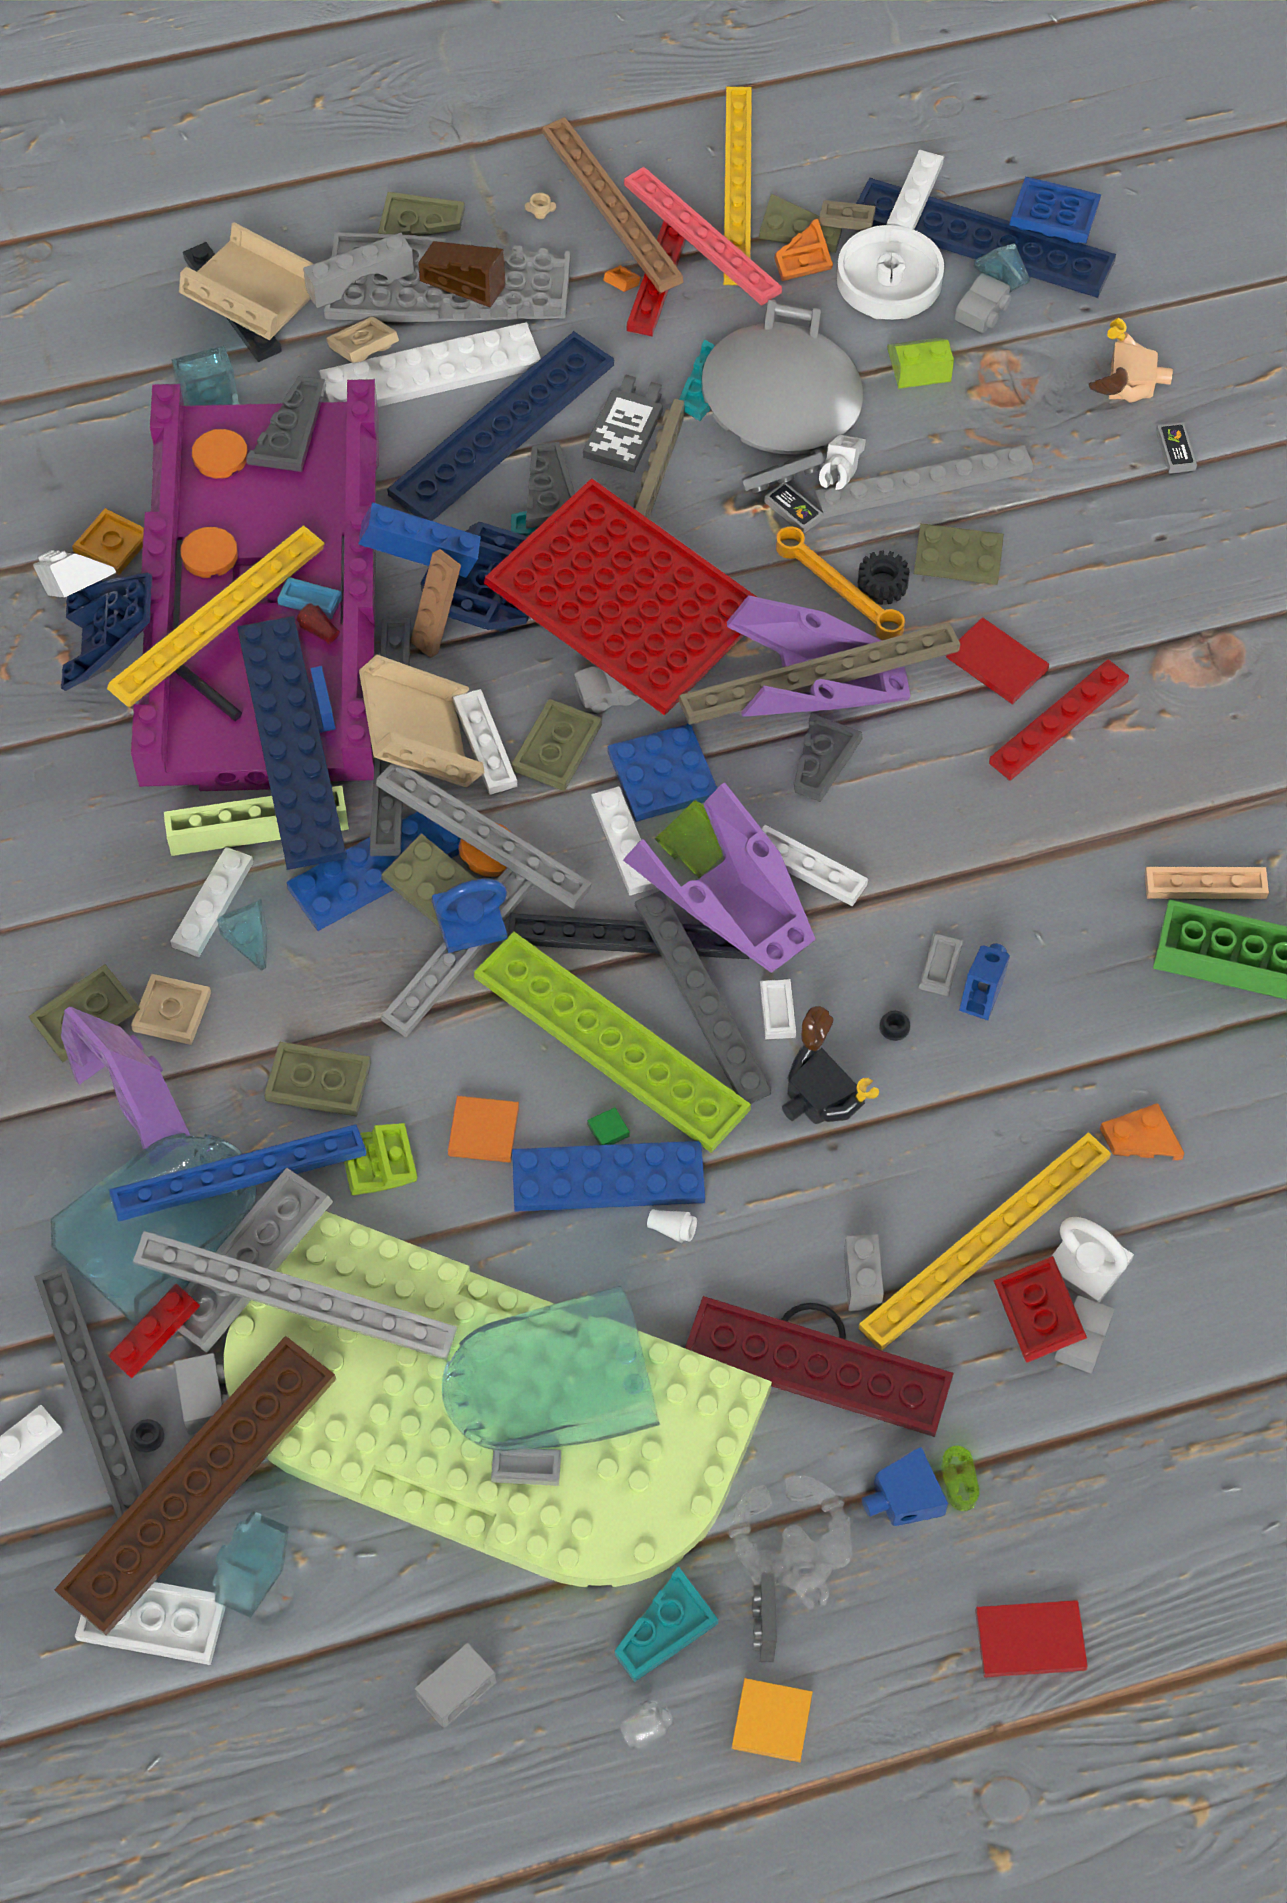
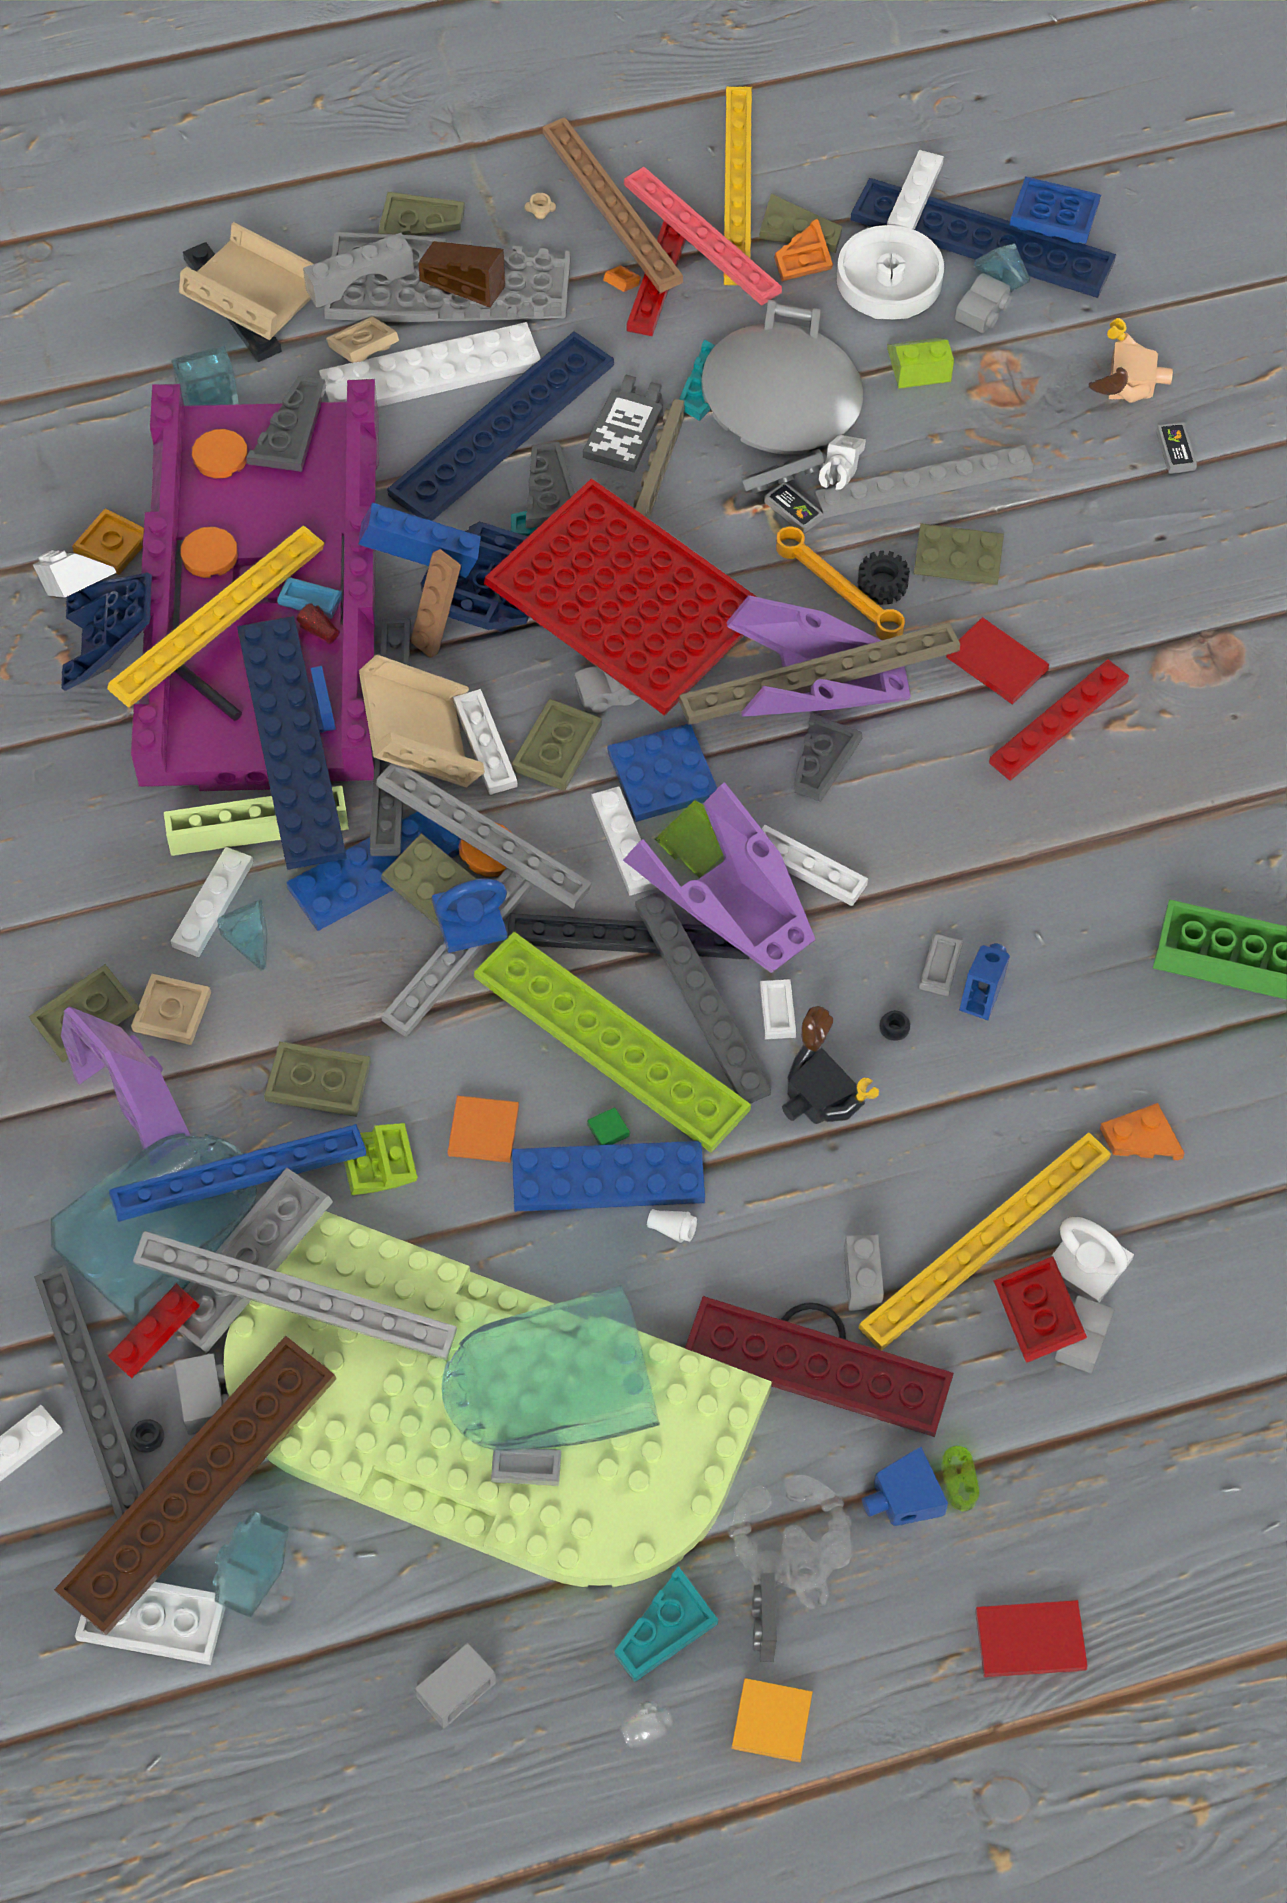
(846, 215): dark tan plate -> none
(1206, 883): light nougat plate -> none

